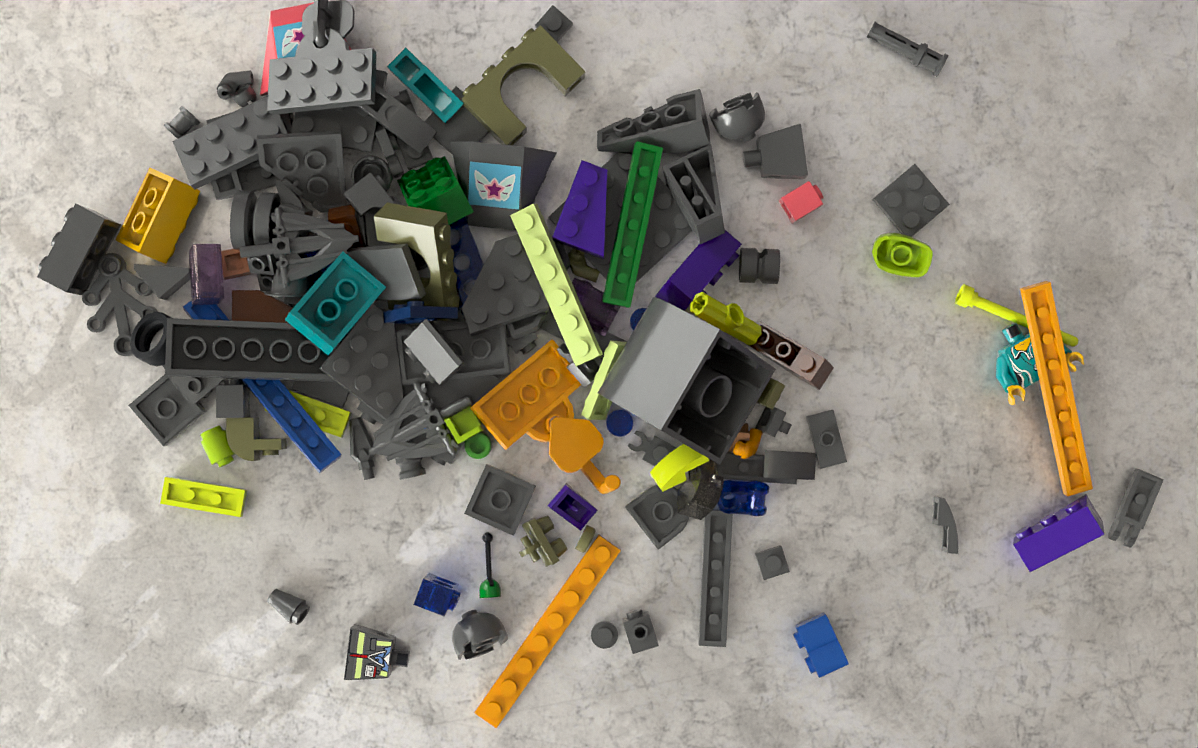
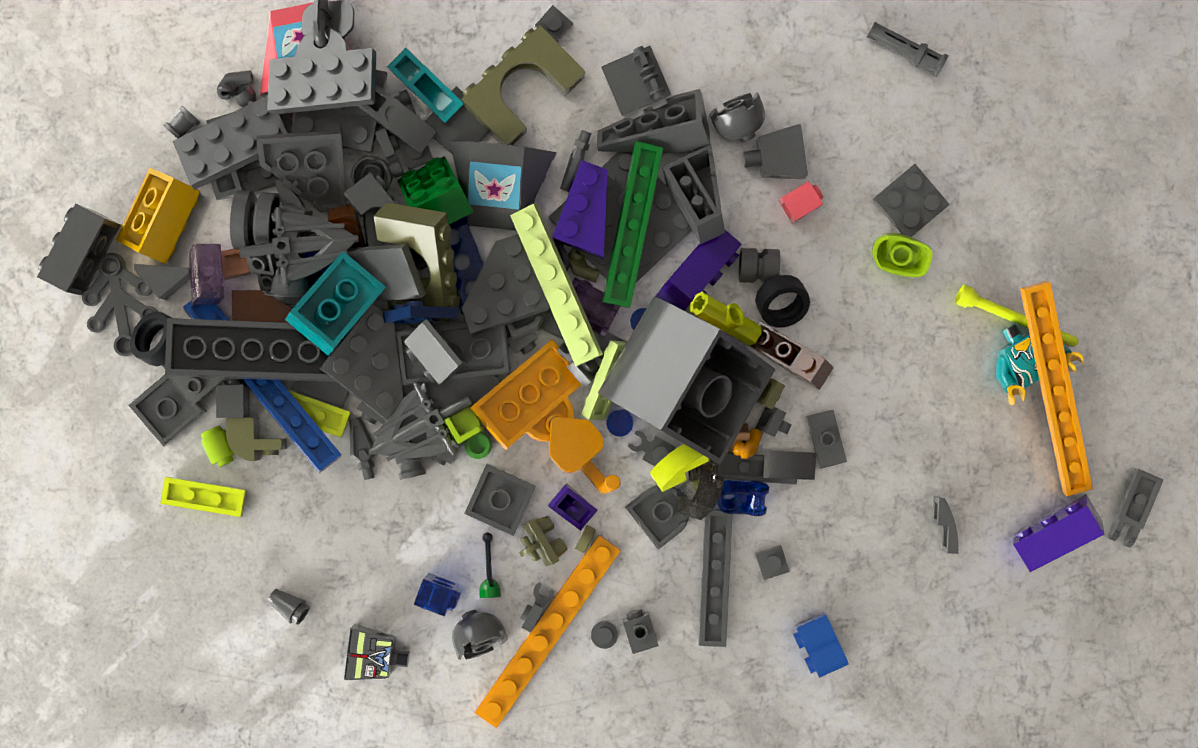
(532, 613): none -> dark grey plate
(575, 159): none -> dark grey piece
(636, 80): none -> dark grey hinge
(777, 286): none -> black tyre

